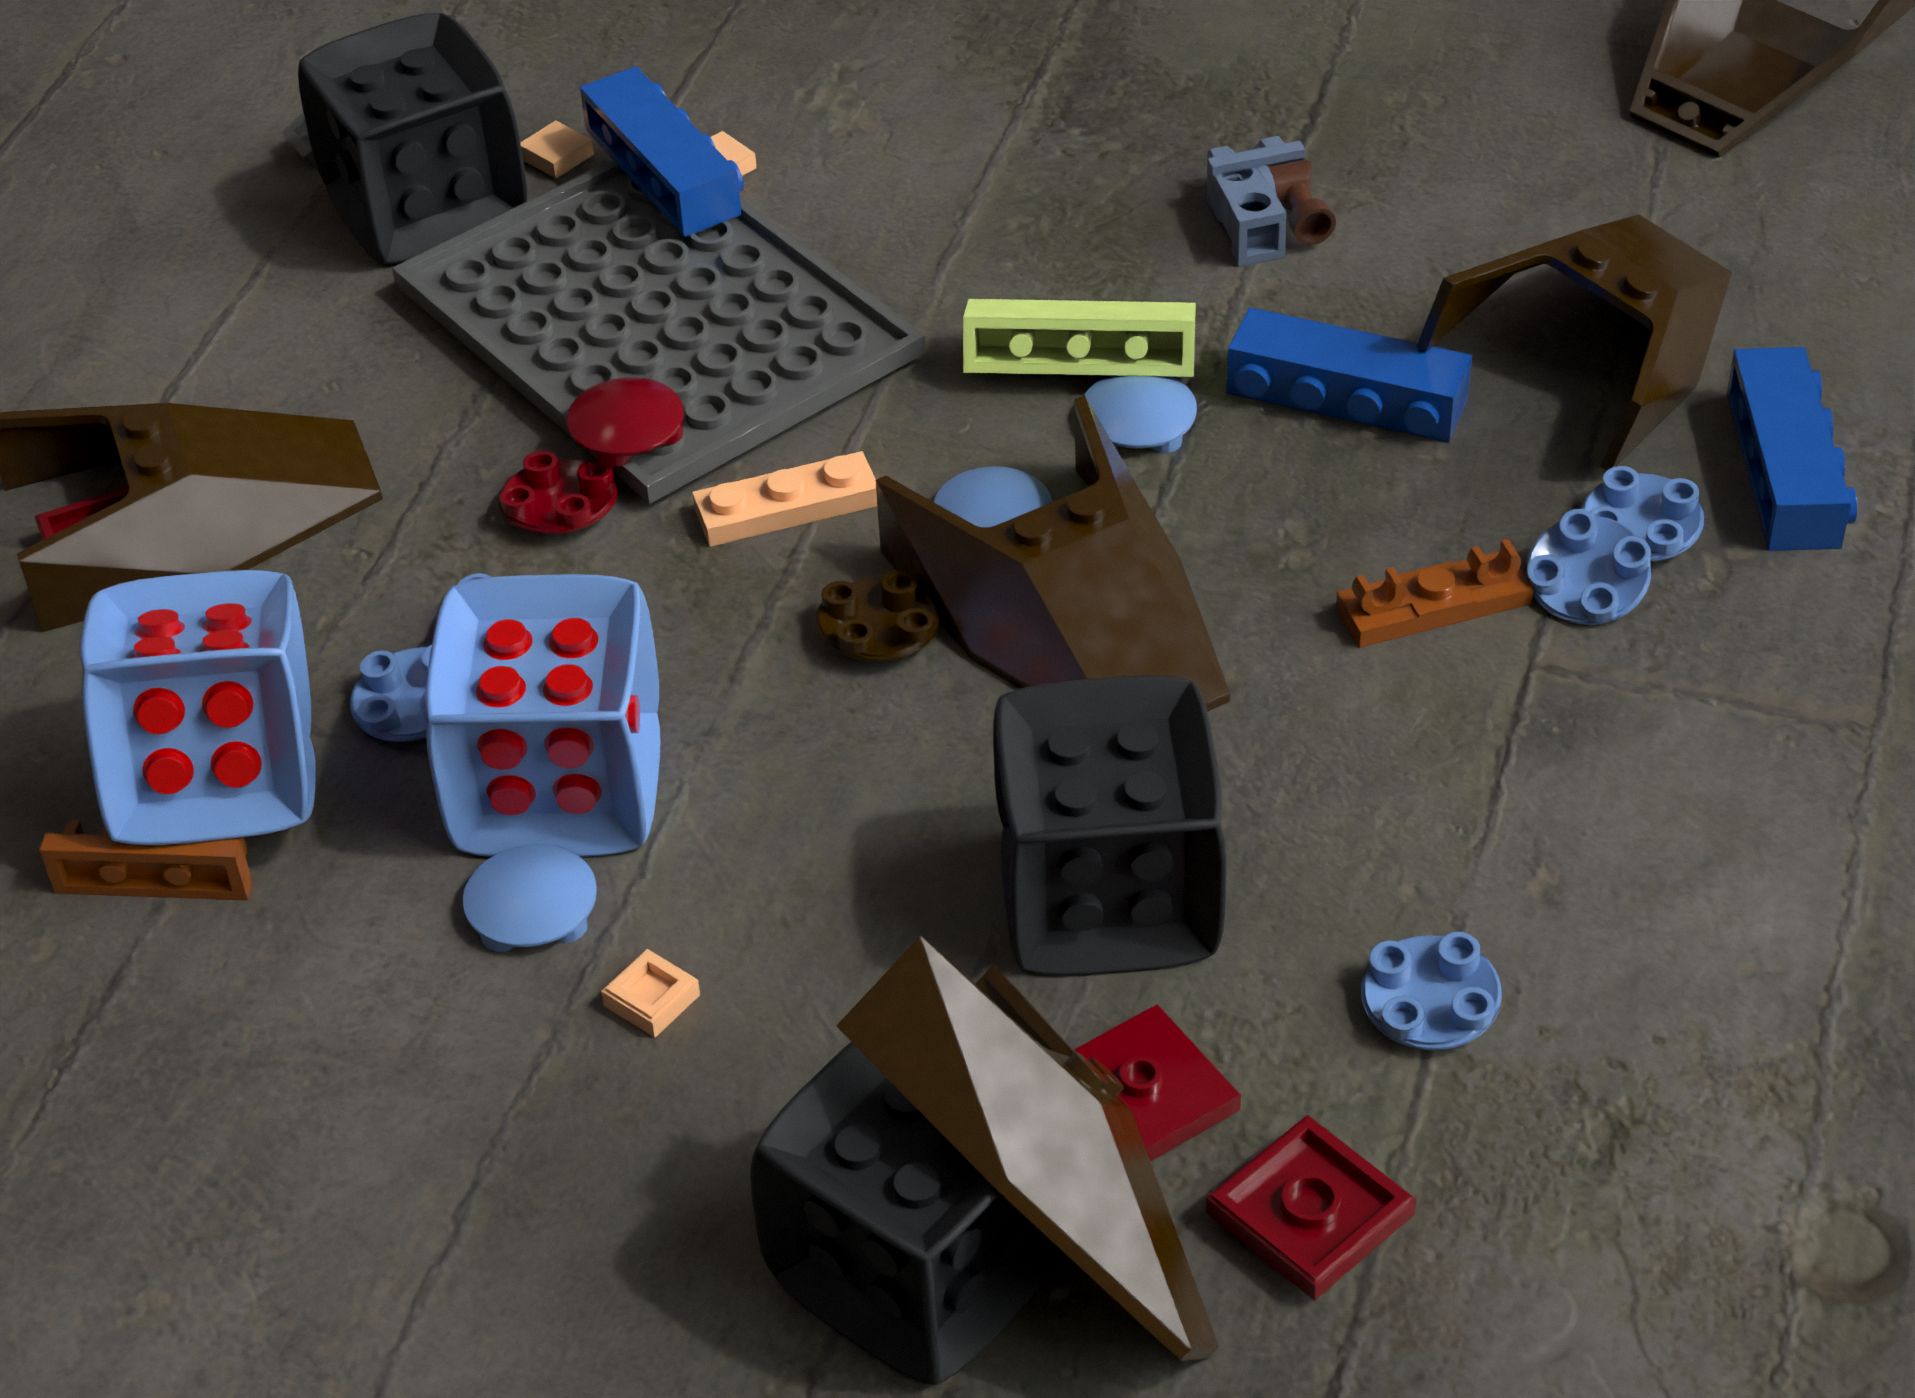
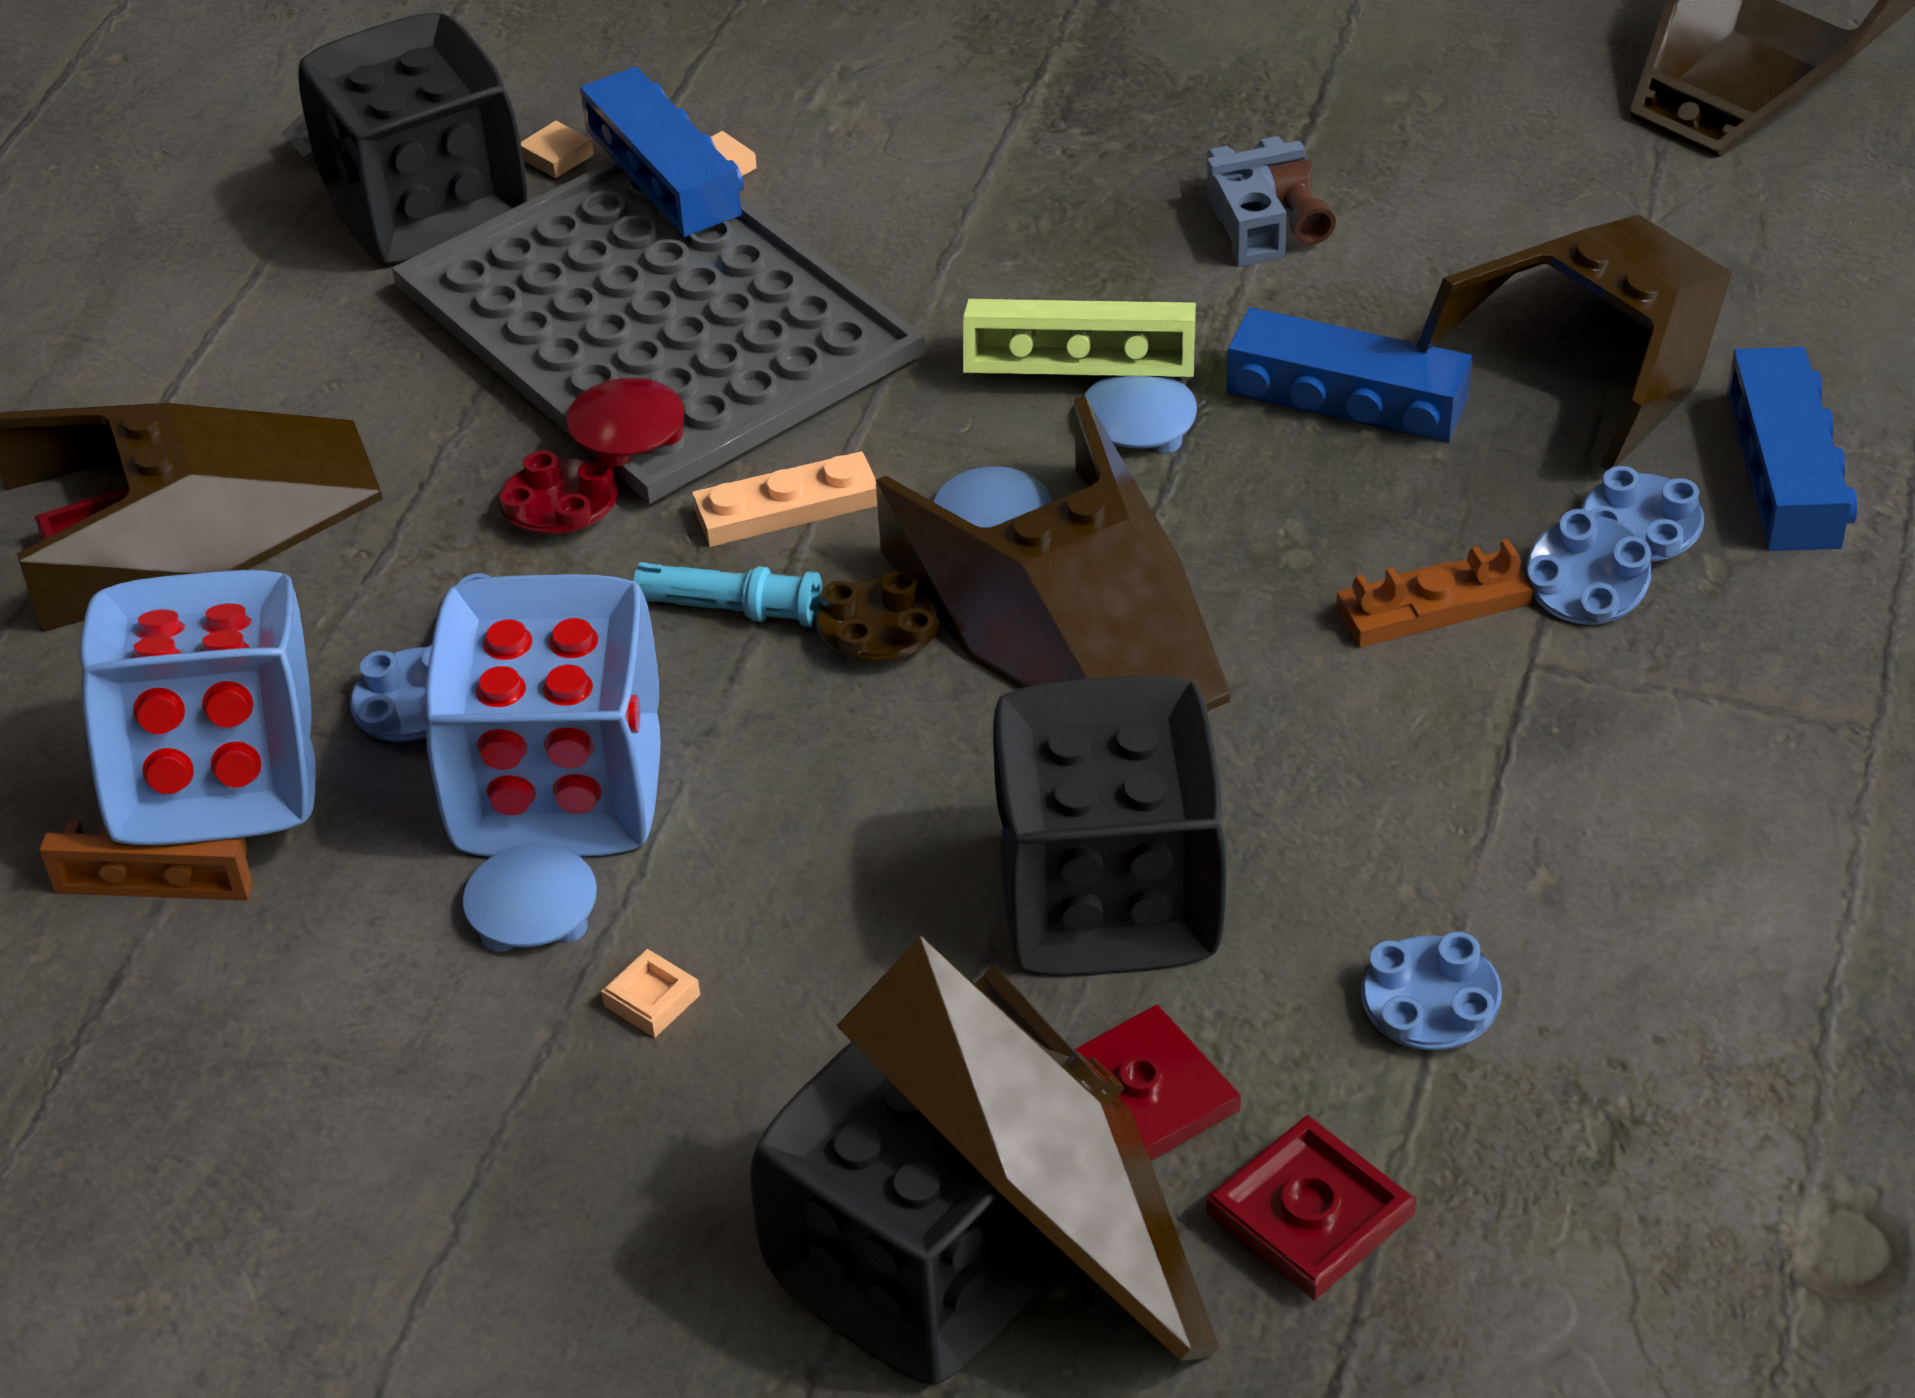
(755, 593): none -> medium azure pin

